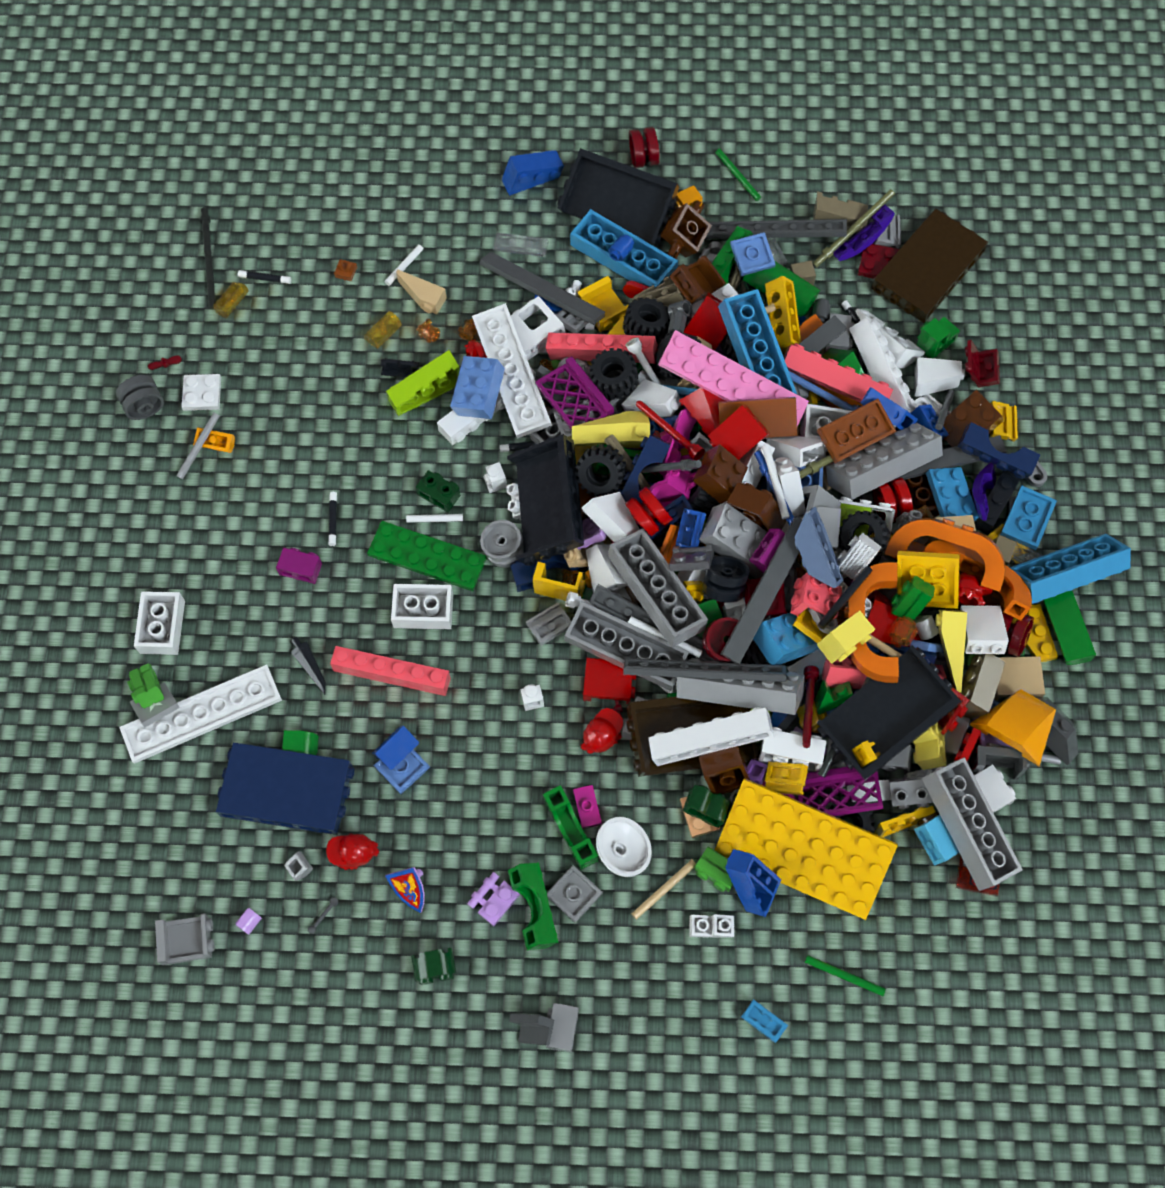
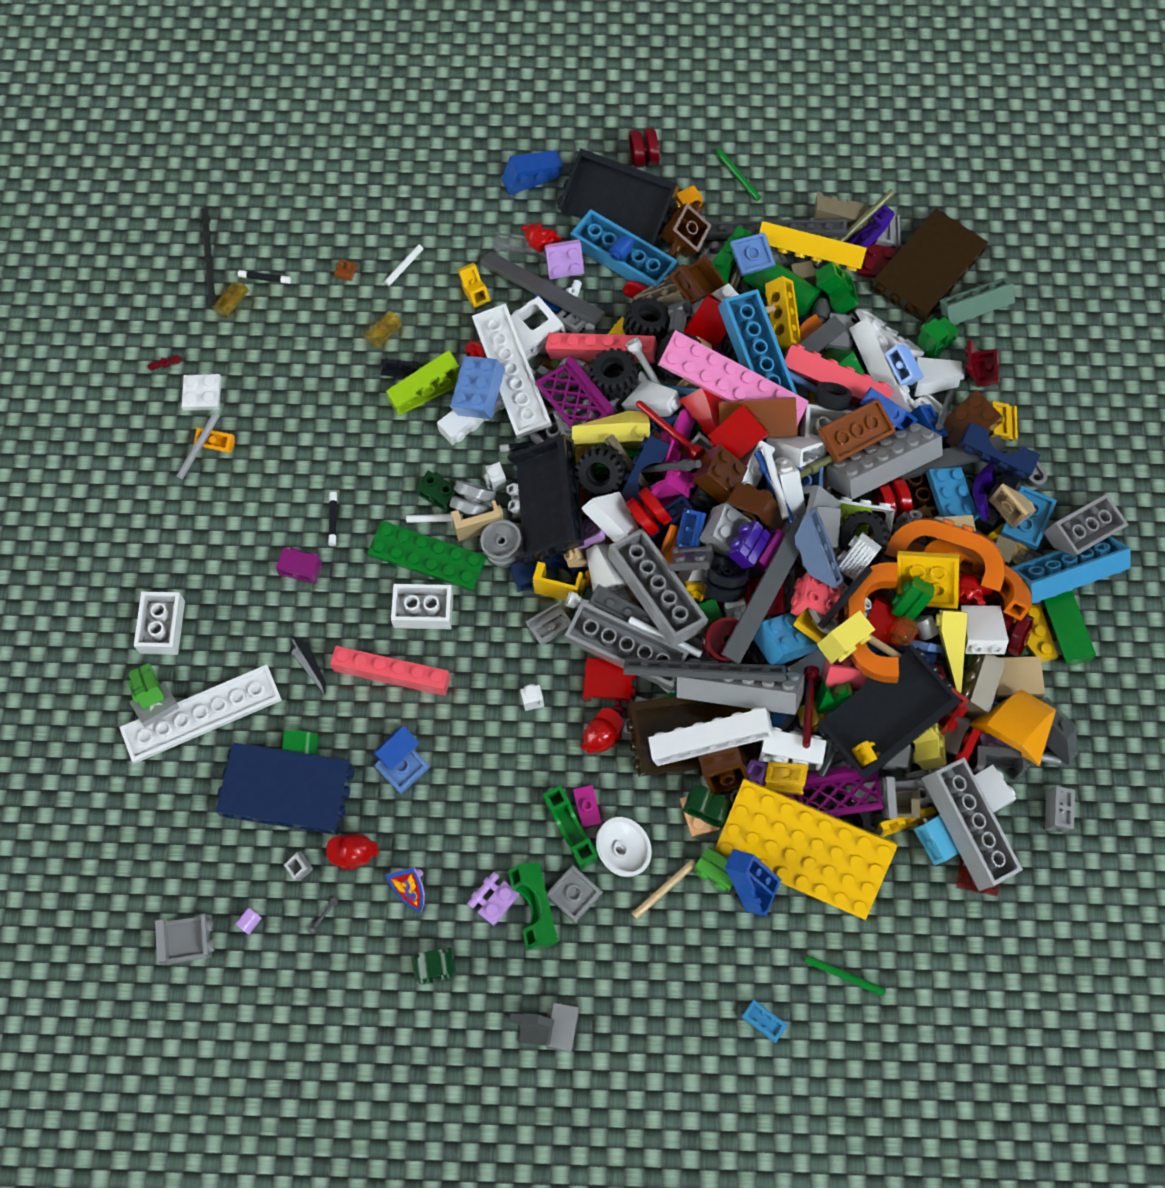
(139, 397): dark grey wheel -> none
(425, 294): tan slope -> none
(428, 331): clear orange brick -> none
(468, 330): clear orange brick -> none
(472, 498): none -> light grey wheel
(473, 286): none -> yellow brick
(475, 525): none -> tan panel
(539, 237): none -> red hair
(564, 259): none -> lavender plate
(569, 577): clear orange brick -> none
(603, 297): yellow panel -> none
(712, 926): white slope -> none
(748, 544): none -> dark purple brick
(816, 246): none -> yellow brick
(832, 396): none -> black tyre
(838, 287): none -> green brick
(888, 794): none -> light grey tile
(904, 365): none -> light blue brick
(908, 803): none -> dark tan panel
(977, 301): none -> sand green brick
(1012, 505): none -> tan slope
(1059, 809): none -> light grey hinge
(1086, 526): none -> light grey slope

